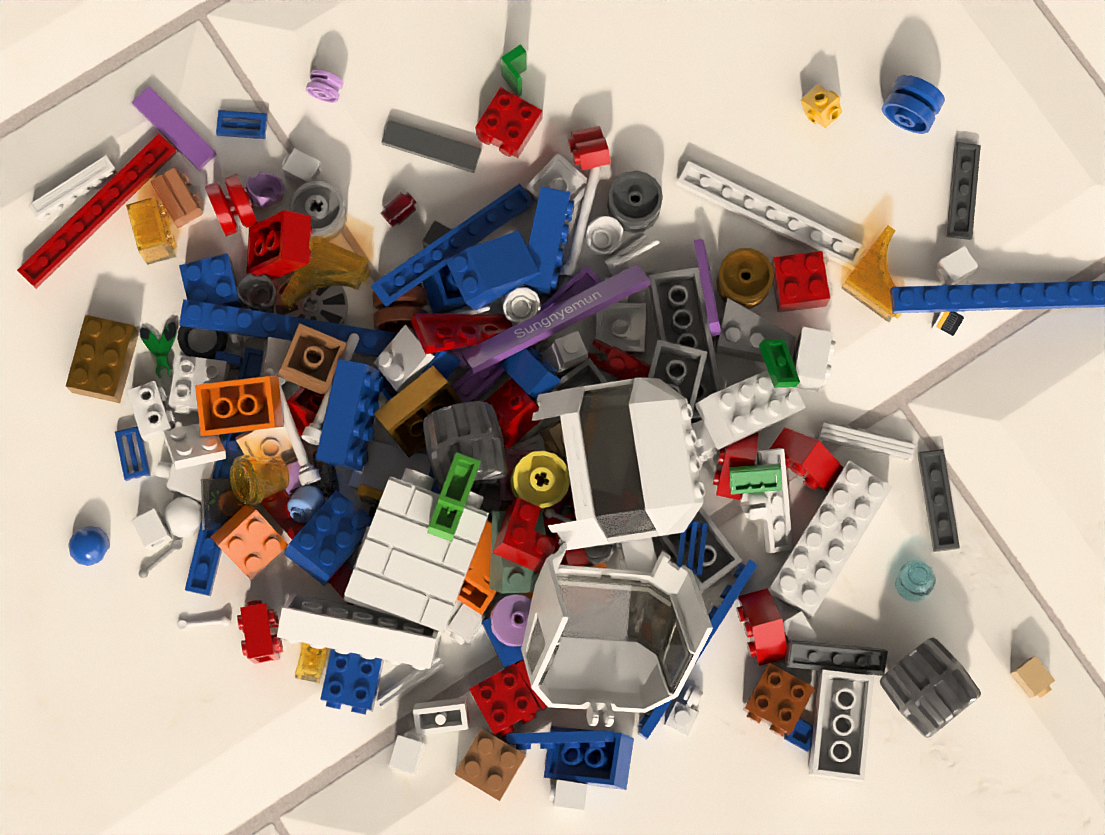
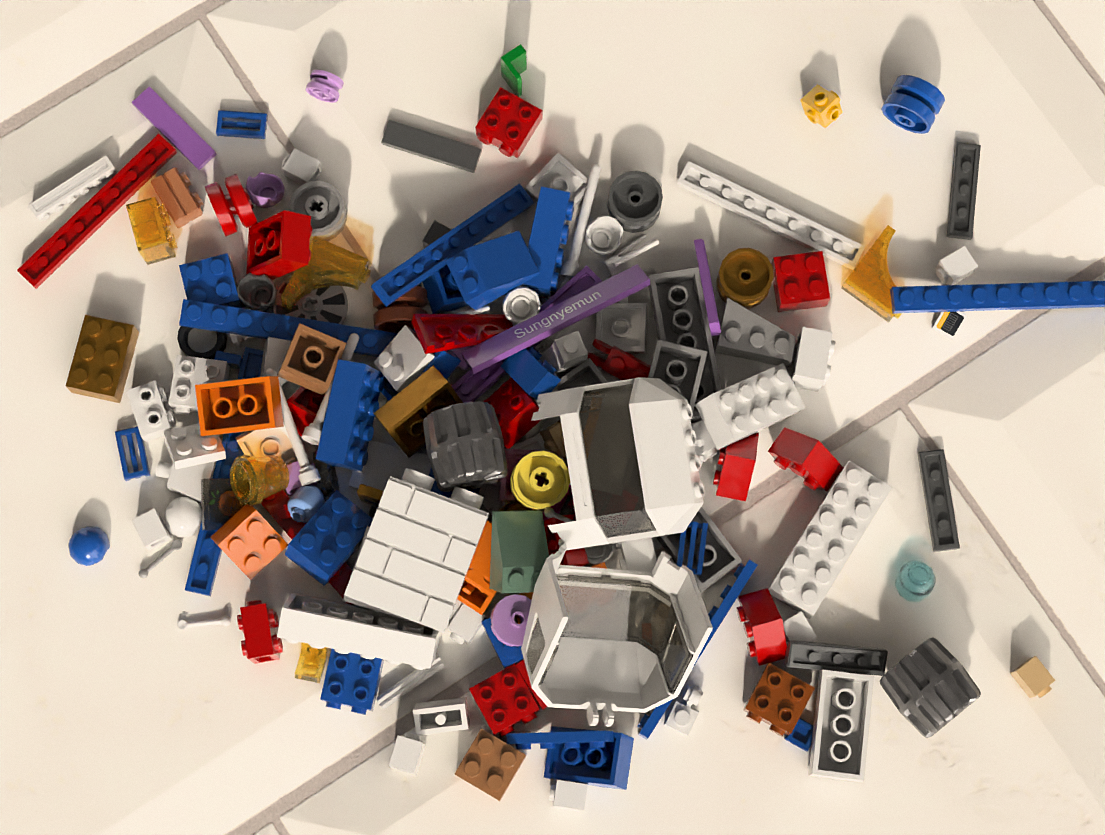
(162, 348): green piece -> none
(399, 209): dark red brick -> none
(453, 497): bright green slope -> none
(518, 539): red brick -> none
(589, 148): red brick -> none
(755, 478): plate -> none
(771, 506): white plate -> none
(779, 363): green plate -> none
(866, 441): white piece -> none

